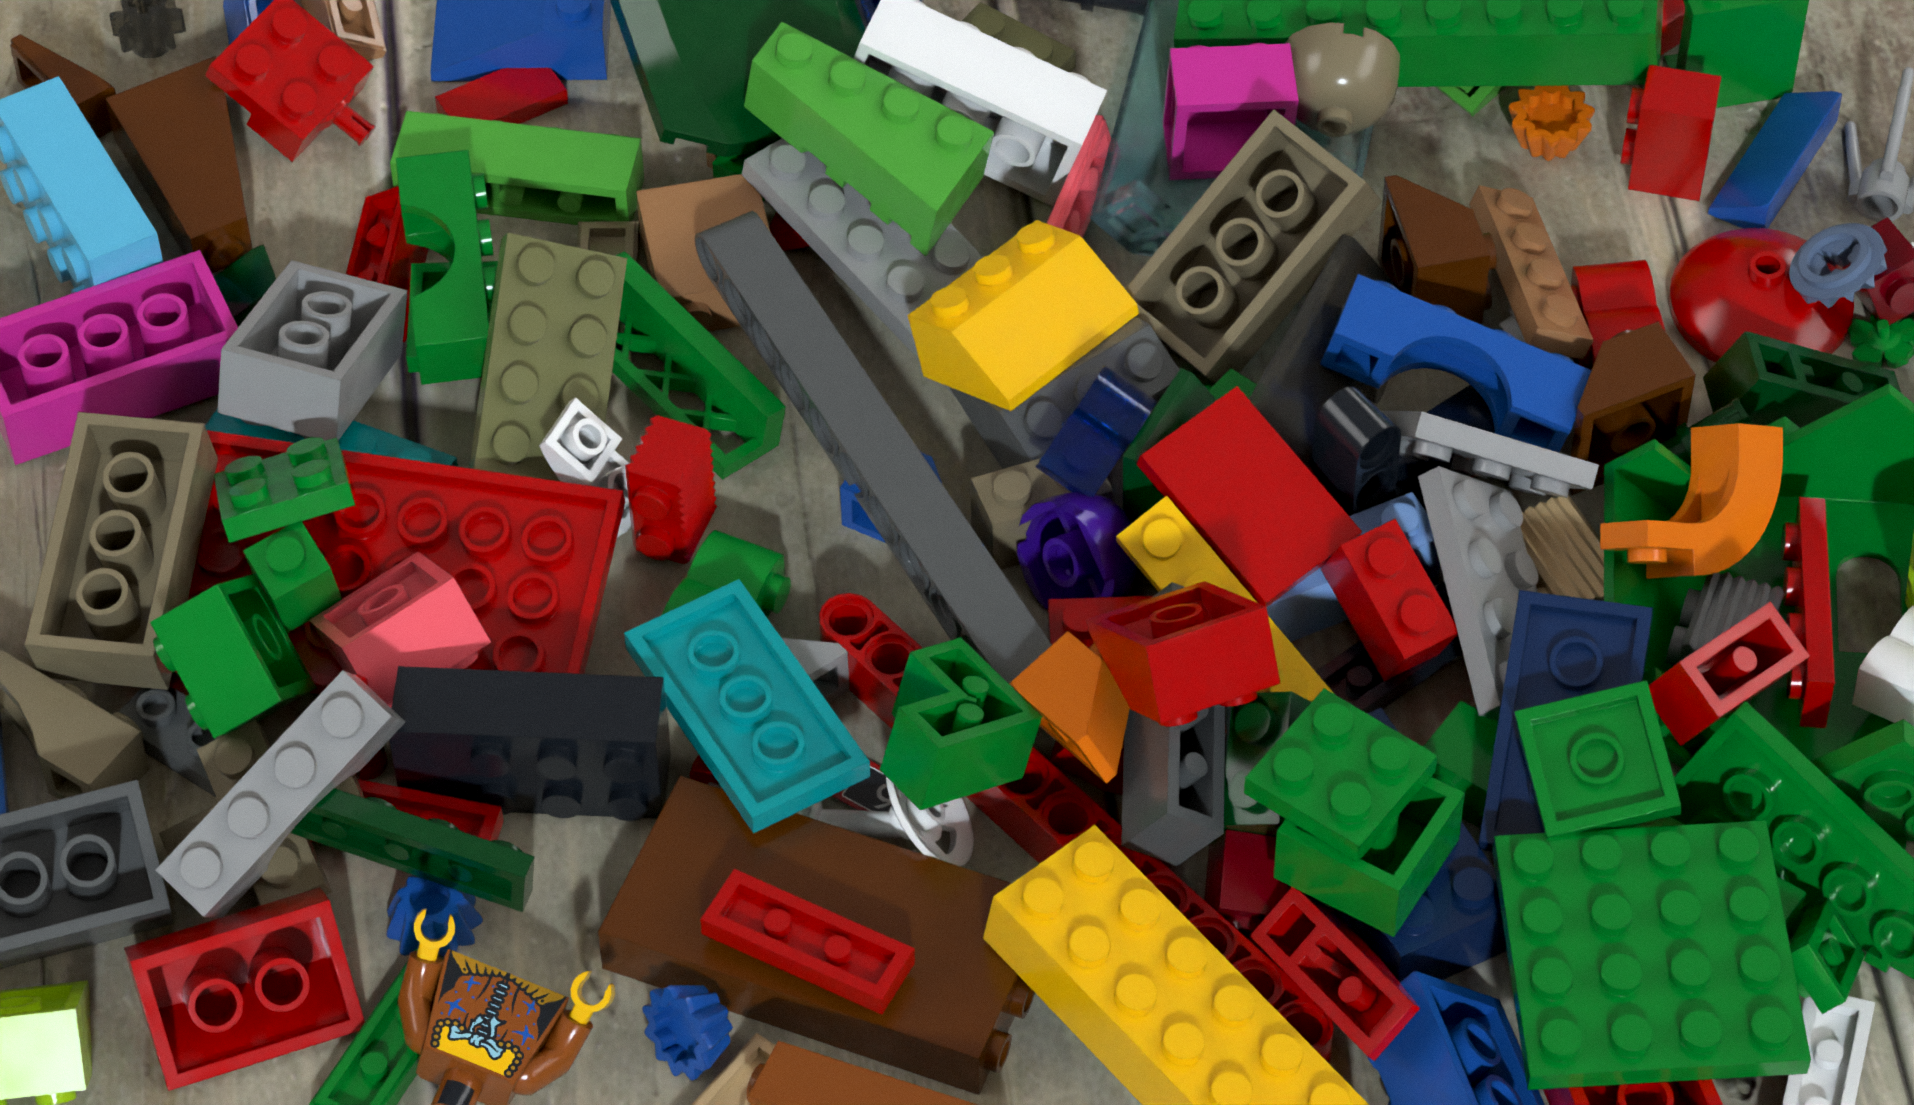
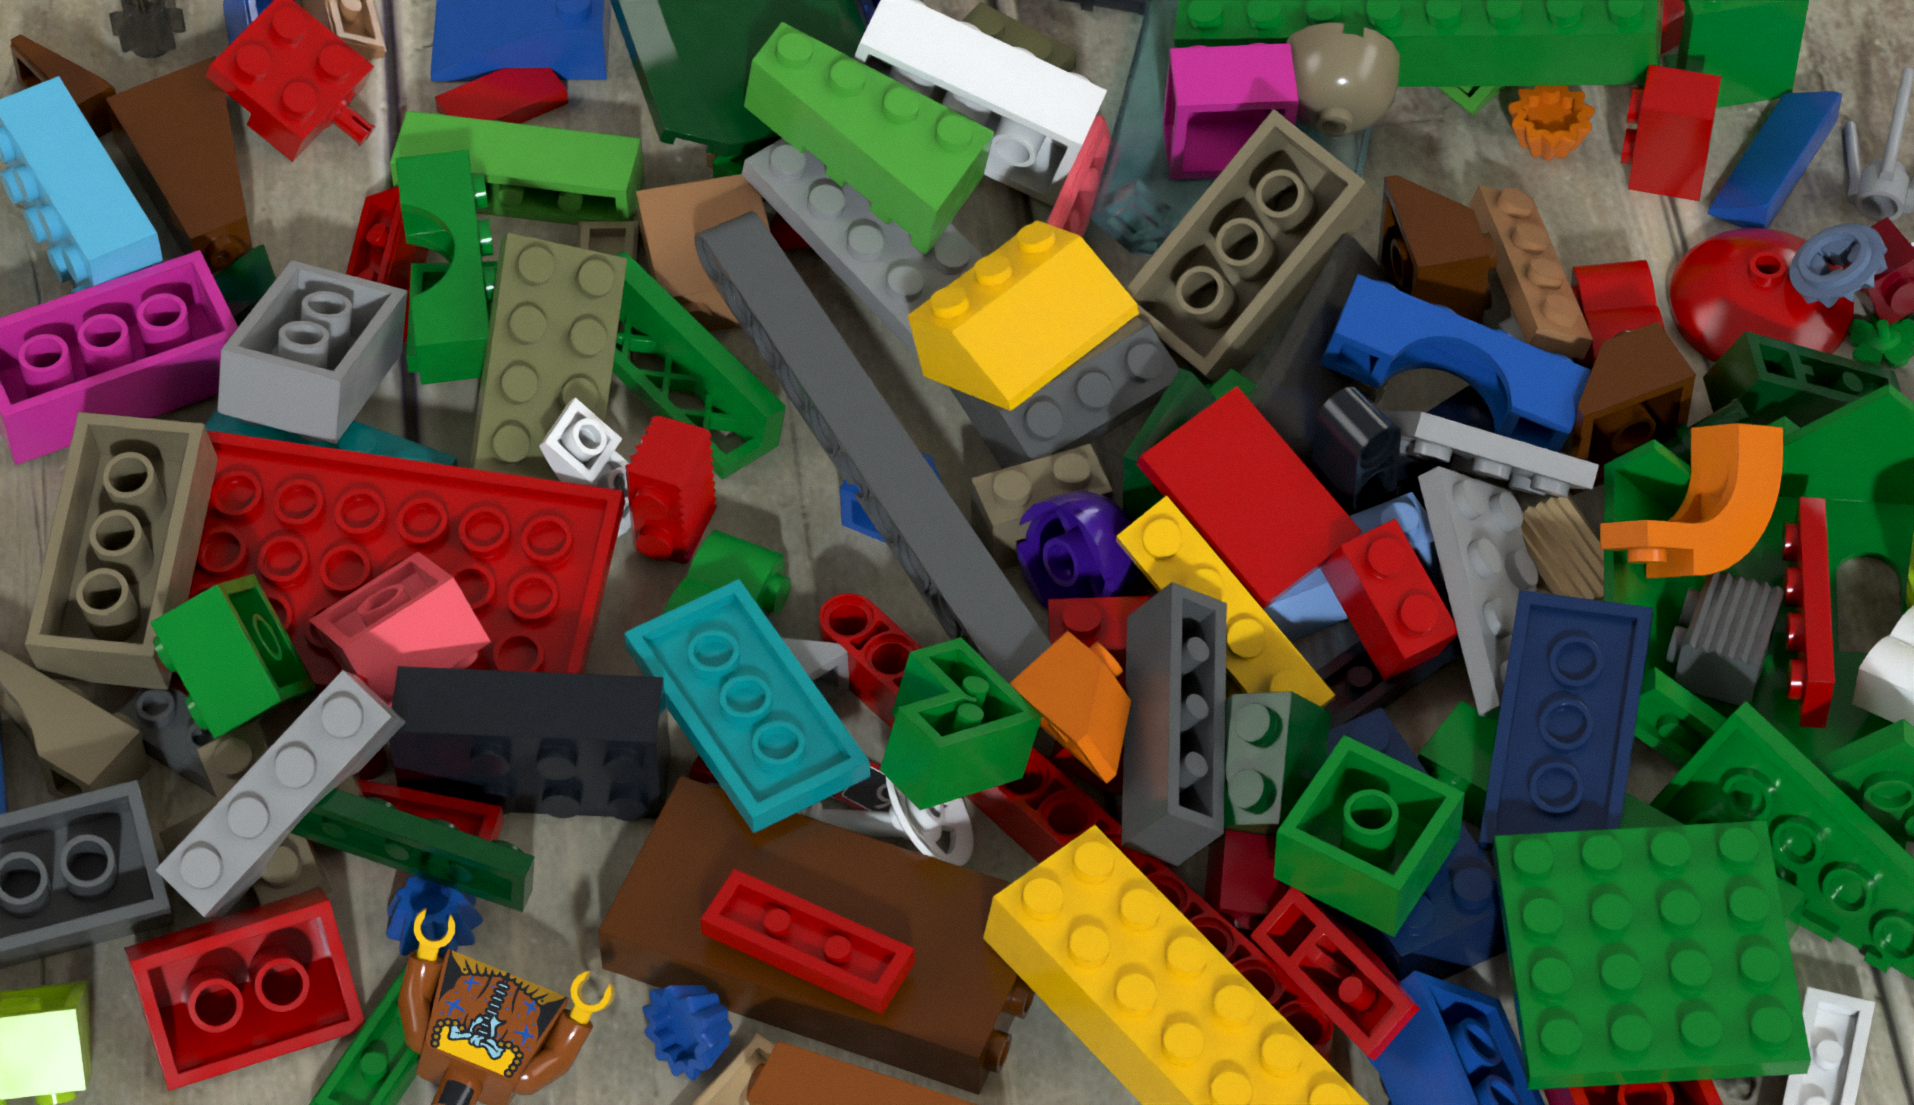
(283, 489): green plate -> none
(293, 575): green brick -> none
(1096, 432): clear blue brick -> none
(1187, 652): red slope -> none
(1340, 774): green plate -> none
(1598, 761): green plate -> none
(1726, 673): red brick -> none
(1825, 957): green plate -> none

